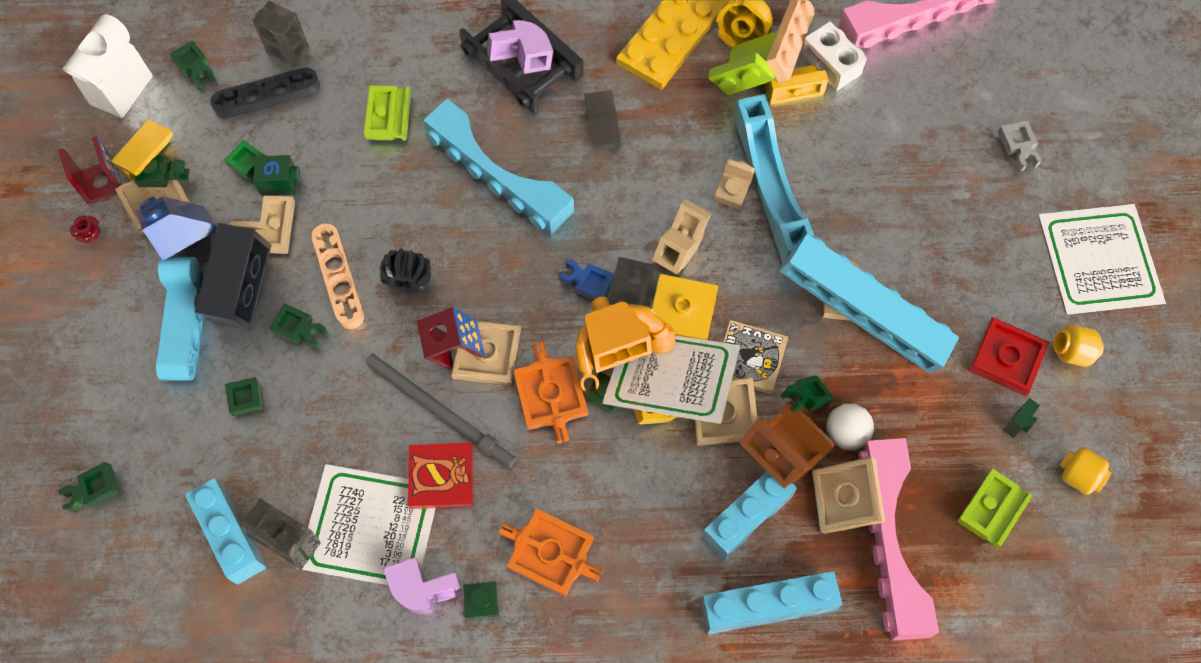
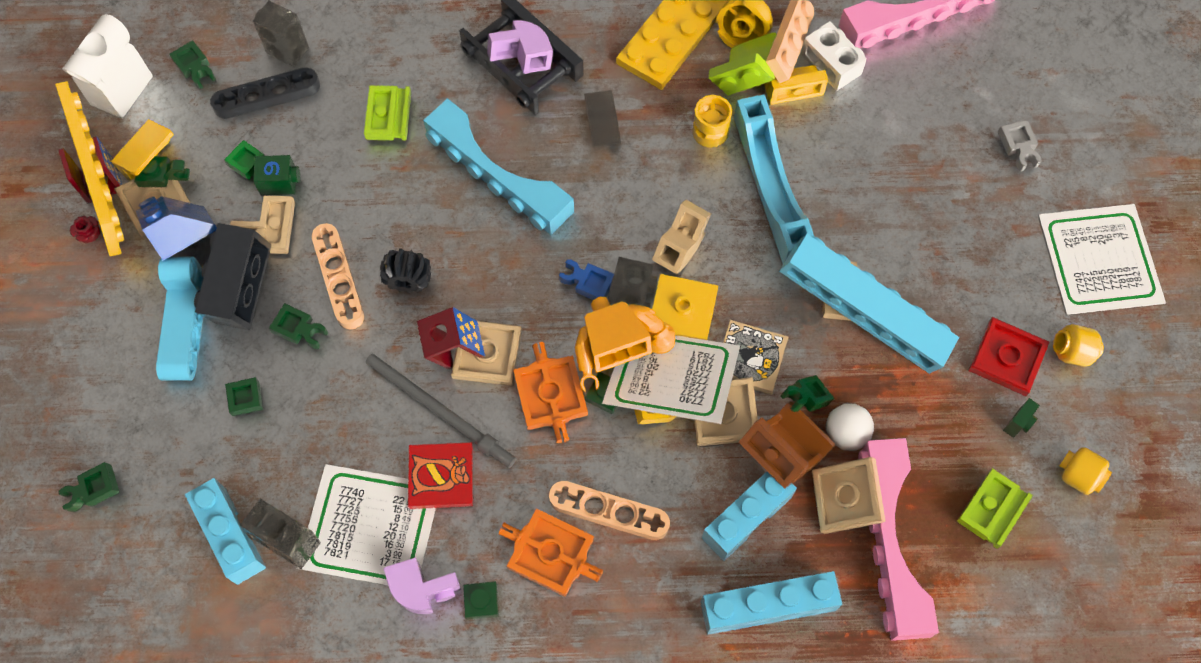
(91, 168): none -> yellow plate
(610, 505): none -> light nougat beam
(712, 121): none -> yellow wheel
(734, 184): tan bracket -> none

